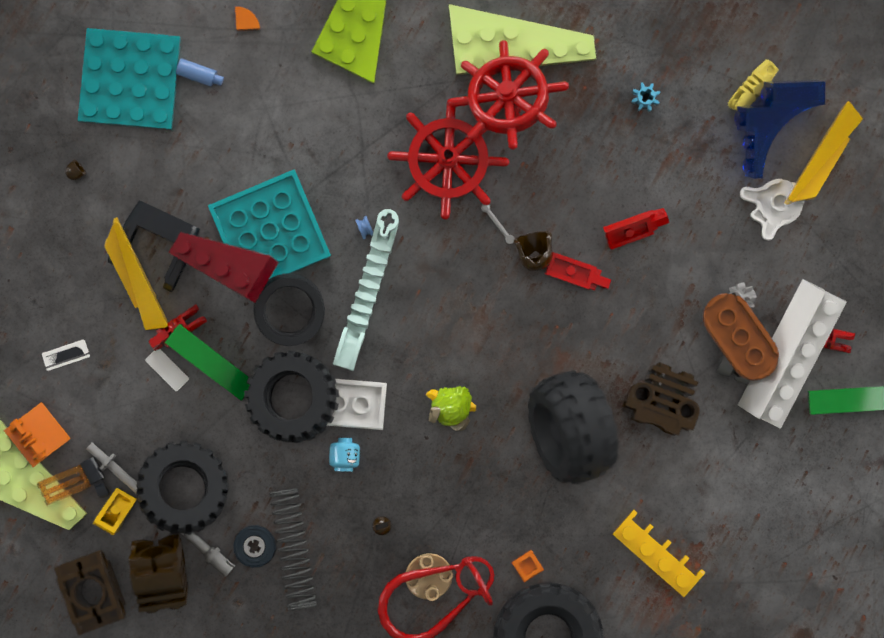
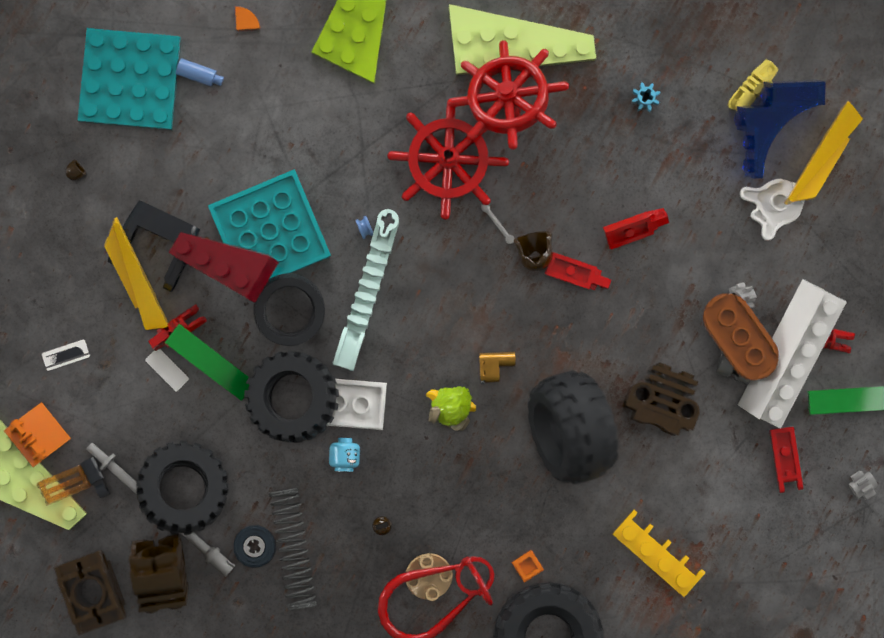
(115, 511): yellow slope -> none
(490, 365): none -> pearl gold piece
(786, 457): none -> red hinge
(863, 485): none -> light grey gear

